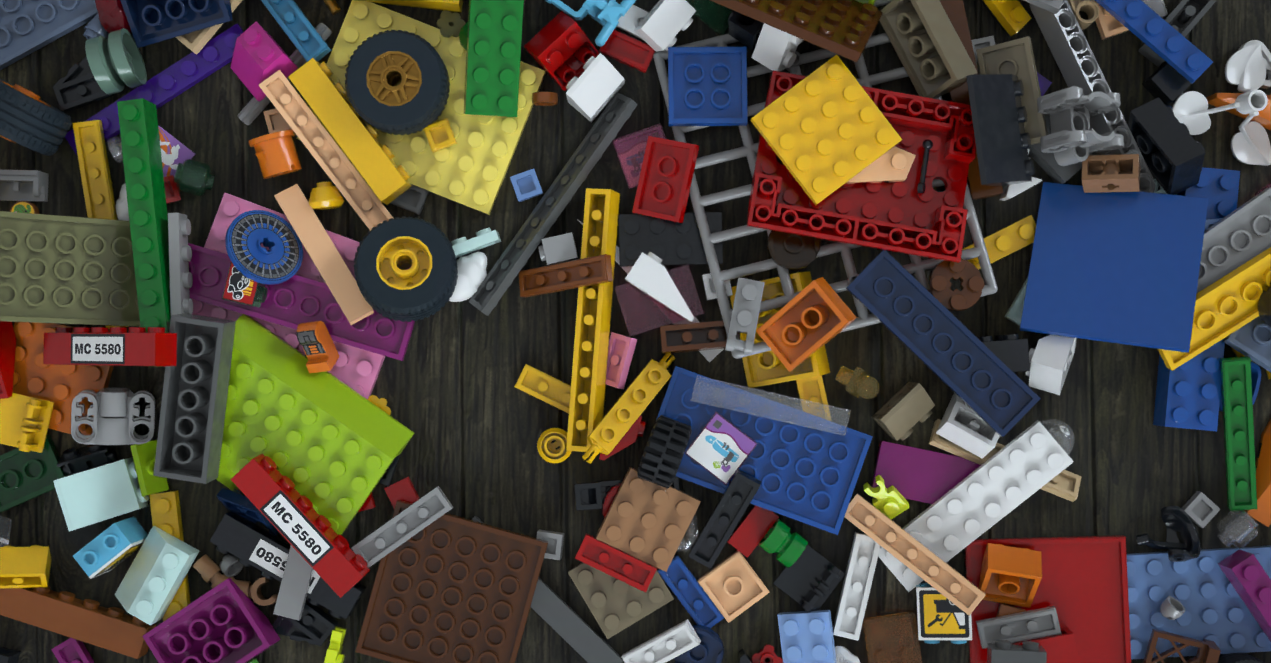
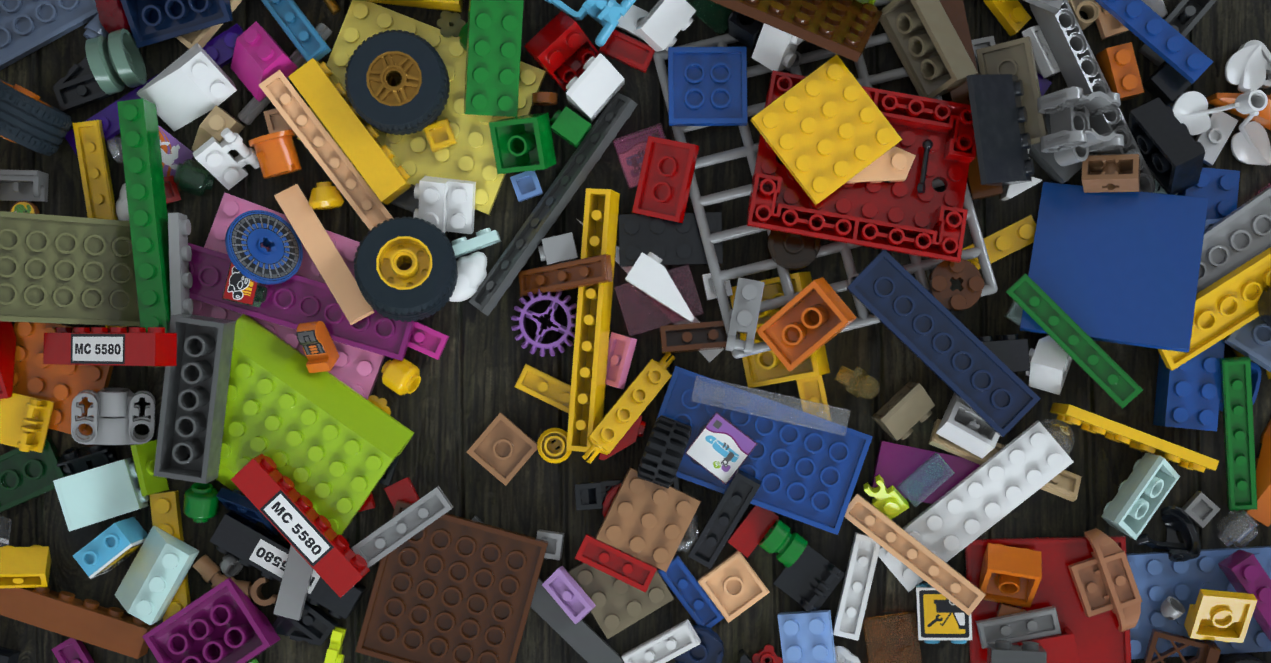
(188, 88): none -> white slope
(201, 502): none -> green head
(214, 124): none -> tan slope
(221, 163): none -> white plate
(401, 376): none -> yellow head
(427, 340): none -> dark pink plate
(446, 203): none -> white plate
(503, 449): none -> medium nougat plate
(523, 143): none -> green slope
(536, 342): none -> medium lavender gear
(568, 595): none -> lavender plate
(570, 126): none -> green brick
(925, 479): none -> clear light blue plate
(1044, 59): none -> white plate
(1074, 341): none -> green tile
(1107, 581): none -> nougat plate
(1121, 70): none -> orange brick
(1134, 438): none -> yellow plate
(1140, 495): none -> light aqua slope
(1216, 136): none -> white plate
(1220, 616): none -> yellow plate

